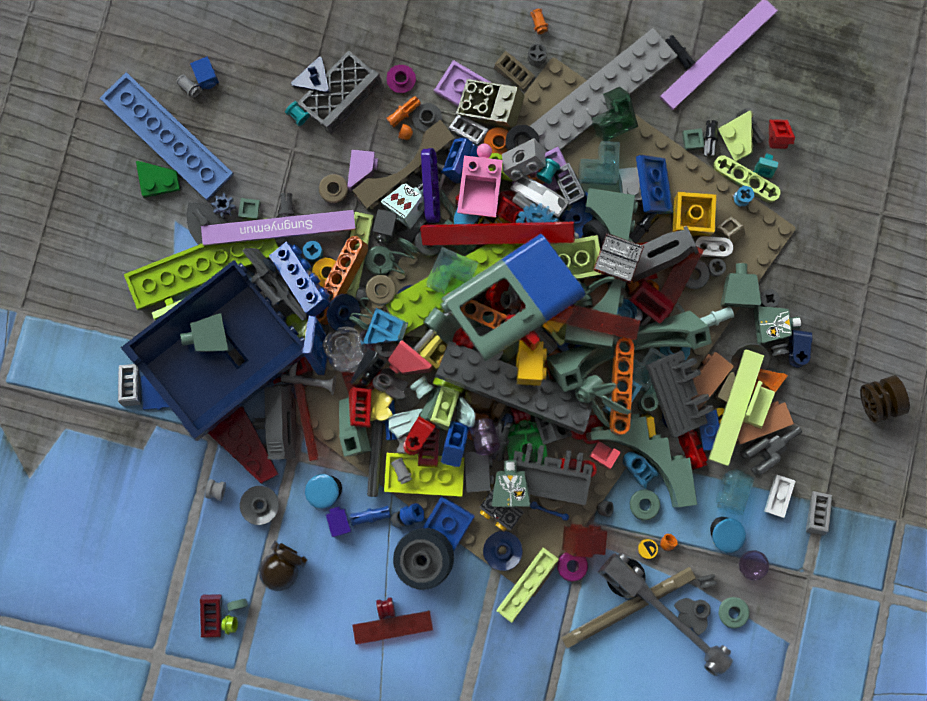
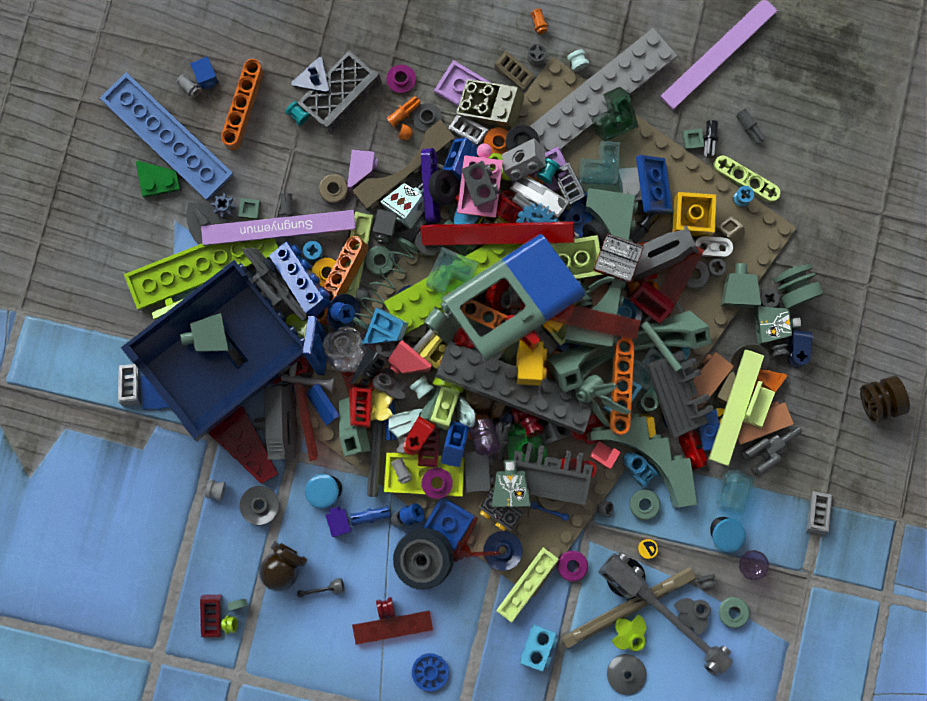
(242, 96): none -> orange beam
(322, 404): none -> blue tile
(335, 587): none -> hinge
(337, 314): none -> blue wheel
(380, 280): dark tan piece -> none
(430, 672): none -> blue wheel
(432, 492): none -> magenta piece
(435, 189): none -> black tyre
(463, 549): none -> clear red plant
(475, 185): none -> dark grey brick
(532, 426): none -> dark red wheel
(532, 646): none -> medium azure brick
(578, 60): none -> light aqua wheel
(584, 541): clear red brick -> none
(617, 669): none -> dark grey dish
(628, 631): none -> lime plate
(661, 346): none -> sand green bar
(668, 542): orange hinge -> none
(681, 53): black axle -> none
(719, 316): light aqua axle -> none
(738, 136): yellowish green wing -> none
(766, 166): teal tile -> none
(779, 496): white plate -> none
(780, 134): red slope -> none
(798, 286): none -> sand green wheel

